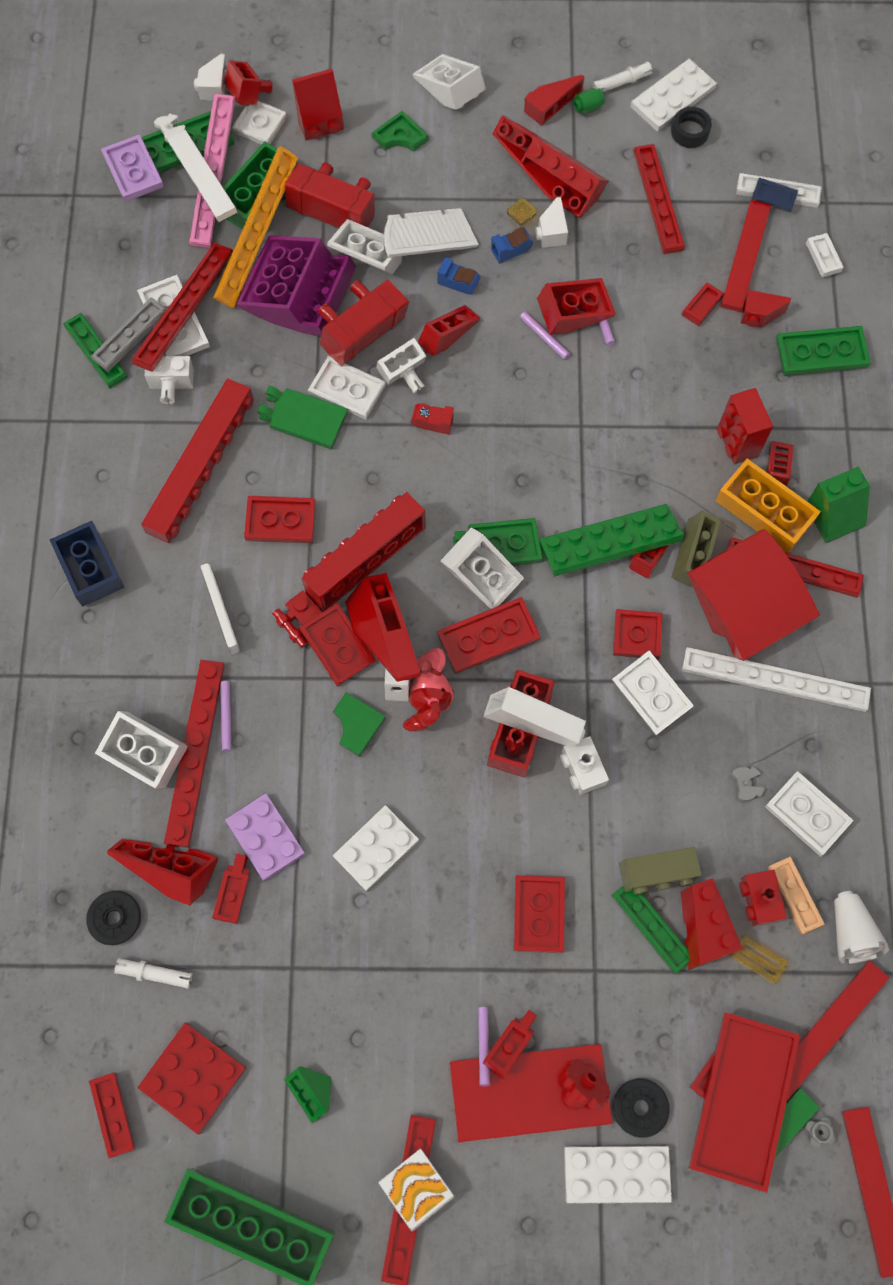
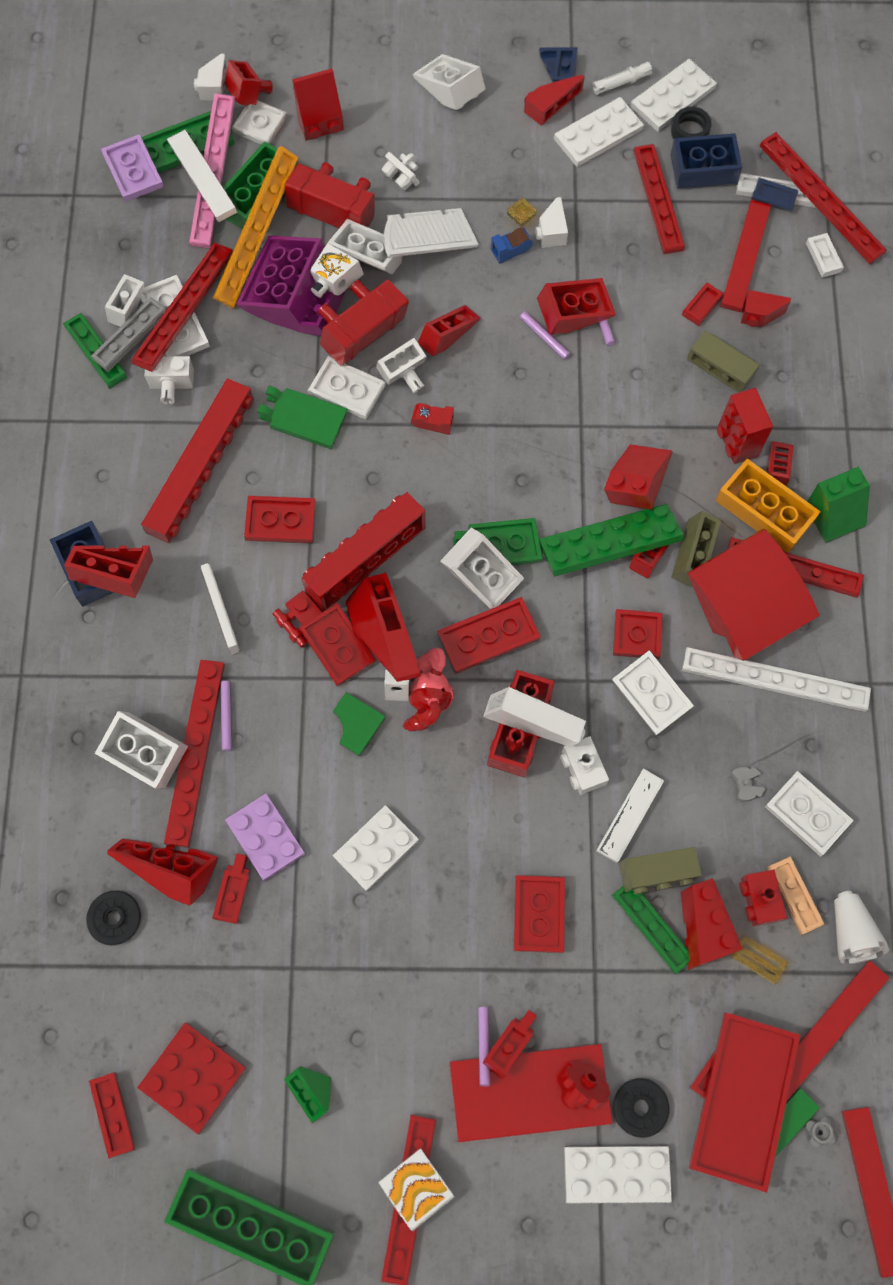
(110, 569): none -> red wedge
(124, 300): none -> white slope
(153, 973): white pin -> none
(165, 123): white piece -> none
(334, 271): none -> white torso
(393, 166): none -> white hips
(400, 132): green tile -> none
(457, 277): blue leg -> none
(551, 167): red wedge -> none
(559, 61): none -> dark blue wing
(589, 101): green brick -> none
(598, 132): none -> white plate
(630, 816): none -> white tile
(637, 476): none -> red slope
(706, 160): none -> dark blue brick
(723, 361): none -> olive brick
(823, 198): none -> red tile
(823, 350): green plate -> none

